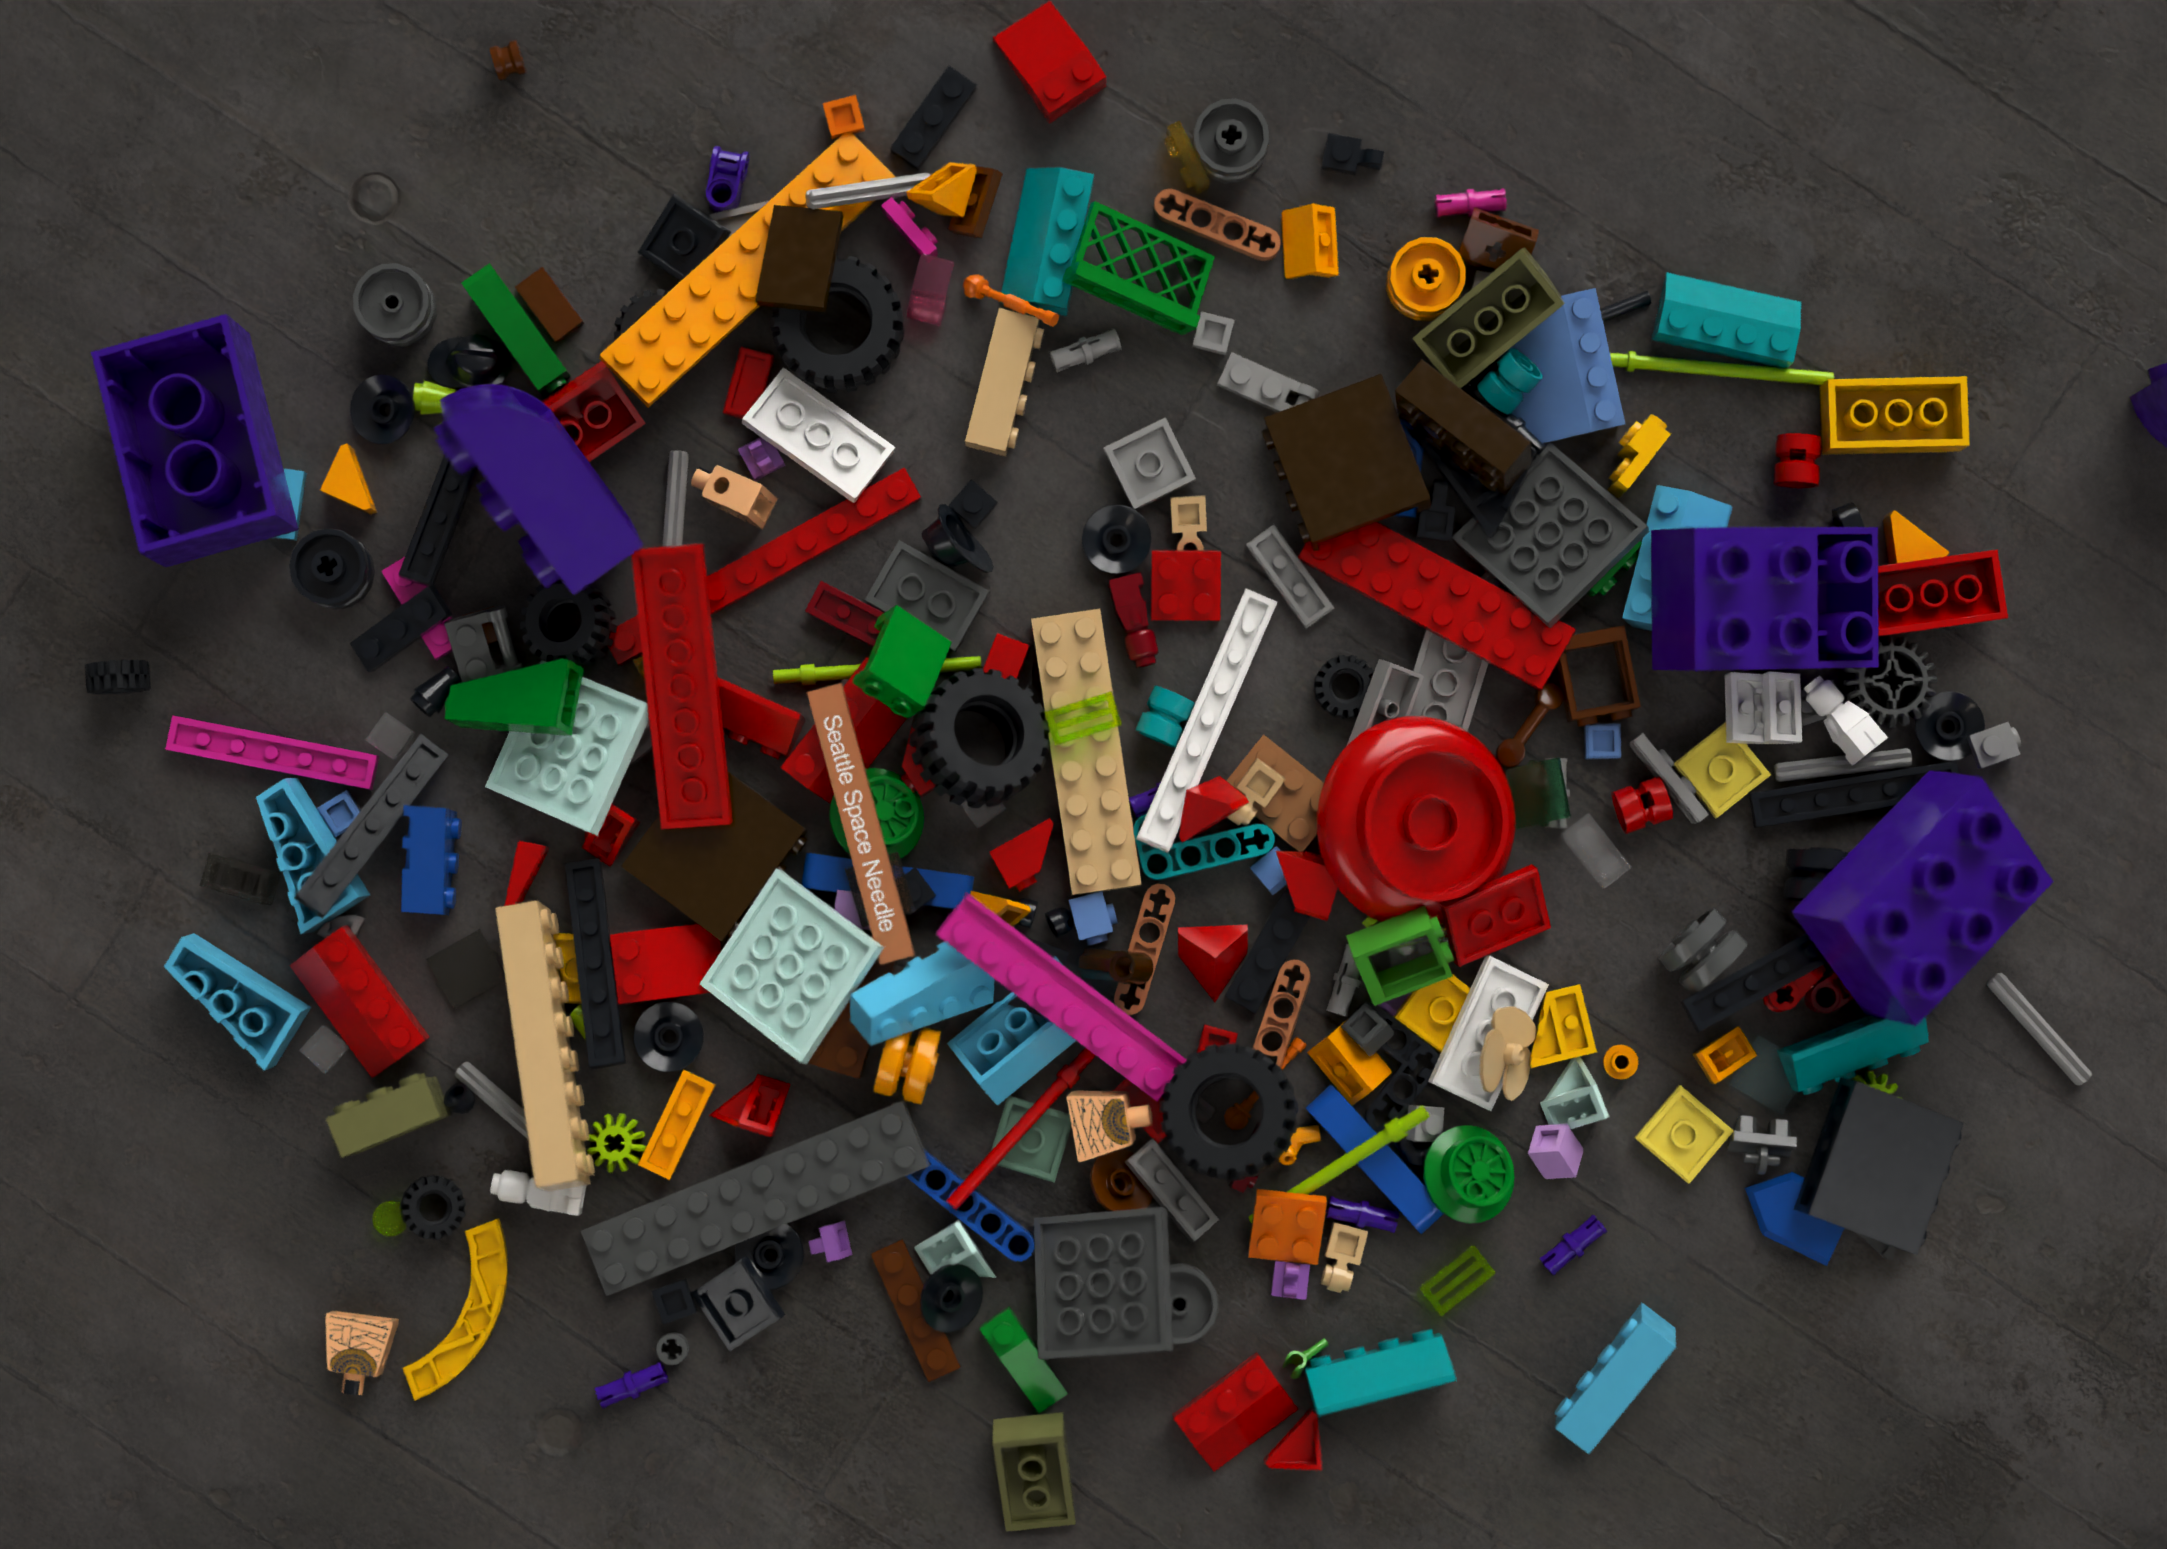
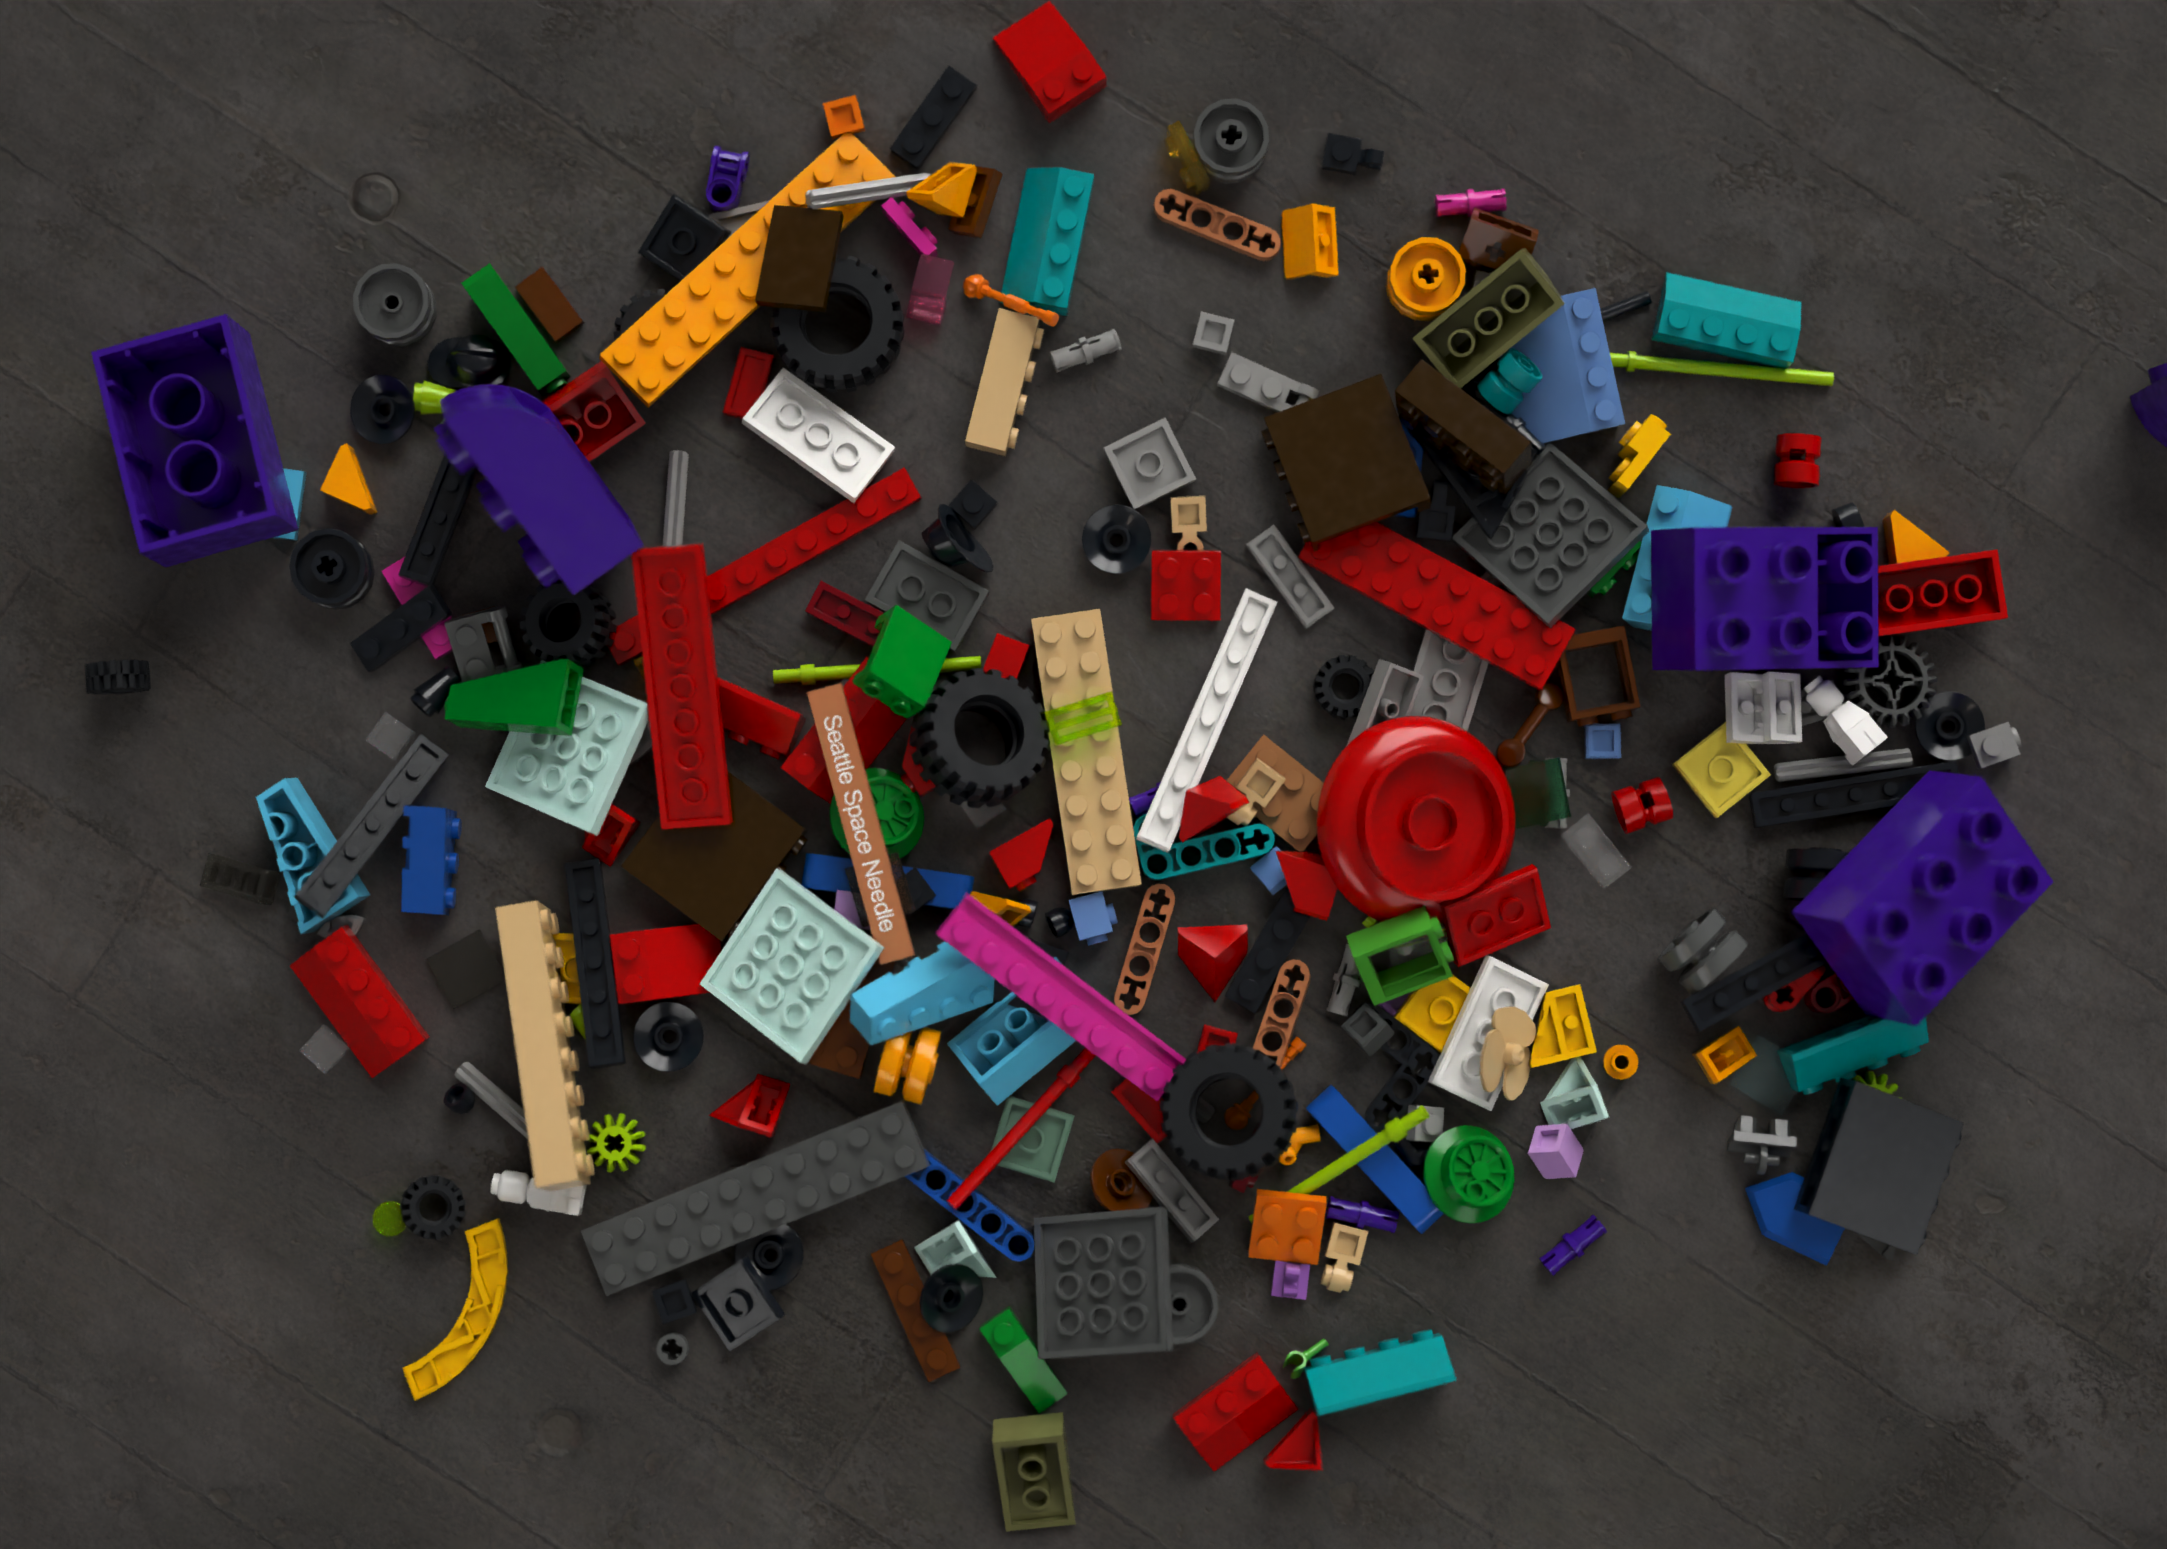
(239, 998): medium azure wedge -> none
(272, 752): dark pink plate -> none
(339, 812): medium blue tile -> none
(358, 1346): light nougat torso -> none
(387, 1114): olive brick -> none
(508, 60): reddish brown wheel -> none
(524, 870): red slope -> none
(631, 1384): dark purple pin -> none
(676, 1124): light orange plate -> none
(735, 494): light nougat torso -> none
(761, 458): medium lavender tile -> none
(833, 1242): medium lavender tile -> none
(1104, 1121): light nougat torso -> none
(1115, 965): dark brown piece -> none
(1123, 292): green fence -> none
(1132, 615): dark red piece -> none
(1165, 716): teal wheel -> none
(1348, 1065): light orange panel -> none
(1434, 1298): clear neon green tile -> none
(1616, 1378): medium azure wedge -> none
(1679, 789): light grey plate -> none
(1684, 1134): light yellow plate -> none
(1894, 415): yellow brick -> none
(2039, 1029): light grey axle -> none

